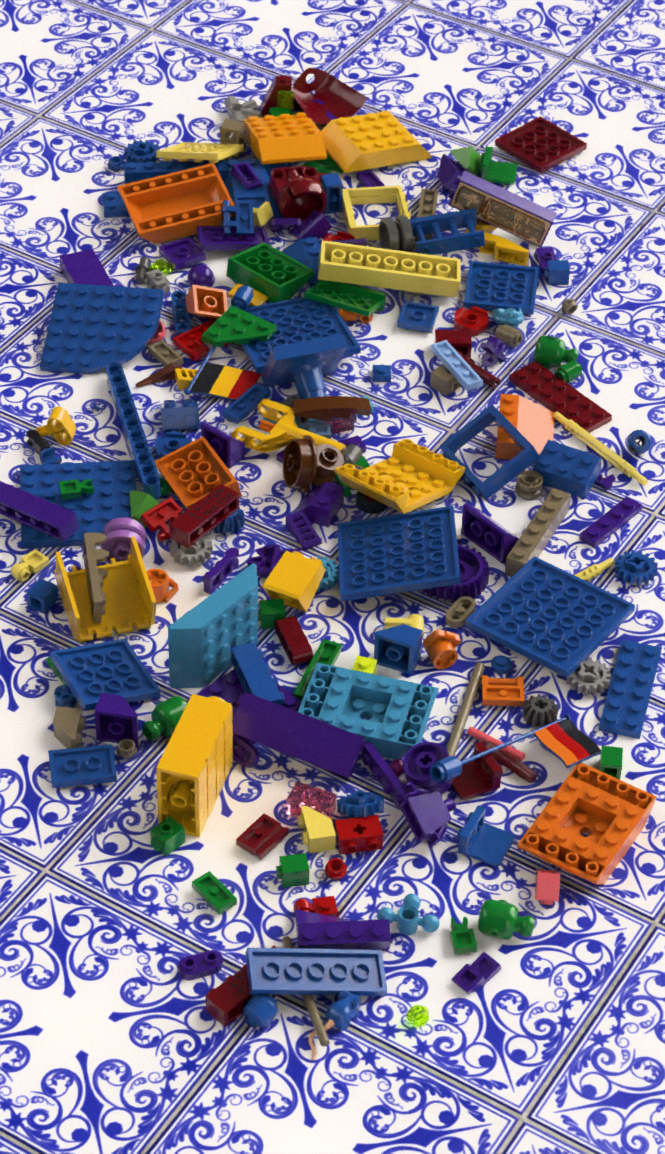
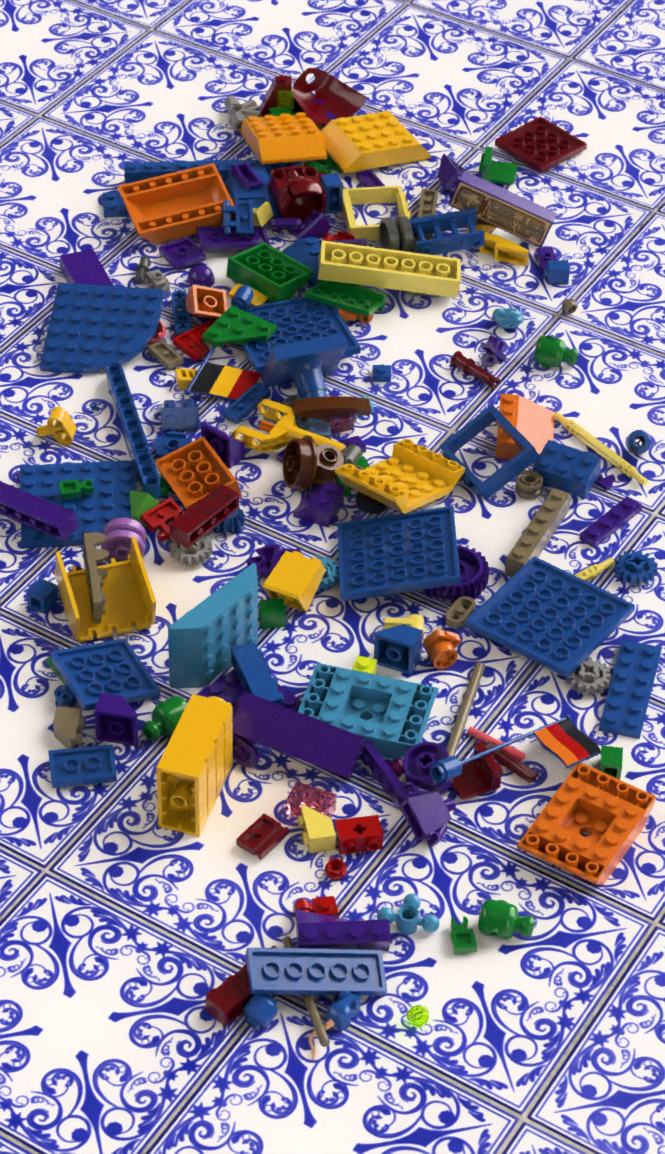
(32, 562): light yellow plate -> none
(46, 453): piece -> none
(115, 163): blue plate -> none
(126, 748): dark tan plate -> none
(141, 152): blue gear -> none
(160, 585): orange piece -> none
(162, 265): clear neon green plate -> none
(164, 374): copper piece -> none
(167, 836): green brick -> none
(200, 151): light yellow plate -> none
(201, 965): dark purple plate -> none
(214, 892): green plate -> none
(221, 570): dark purple hinge -> none
(233, 133): dark tan brick -> none
(293, 640): dark red beam -> none
(293, 870): green brick -> none
(300, 520): dark purple slope -> none
(326, 654): green plate -> none
(360, 804): blue gear -> none
(418, 317): blue plate -> none
(443, 380): dark tan brick -> none
(456, 365): light blue tile -> none
(459, 340): dark red brick -> none
(468, 158): bright green slope -> none
(472, 319): red plate -> none
(477, 974): dark purple slope -> none
(484, 840): blue bracket -> none
(487, 533): dark purple slope -> none
(501, 286): blue plate -> none
(501, 664): blue plate -> none
(502, 691): orange plate -> none
(509, 335): dark tan brick -> none
(540, 711): dark grey gear -> none
(547, 886): coral slope -> none
(559, 396): dark red plate -> none
(569, 371): green brick -> none

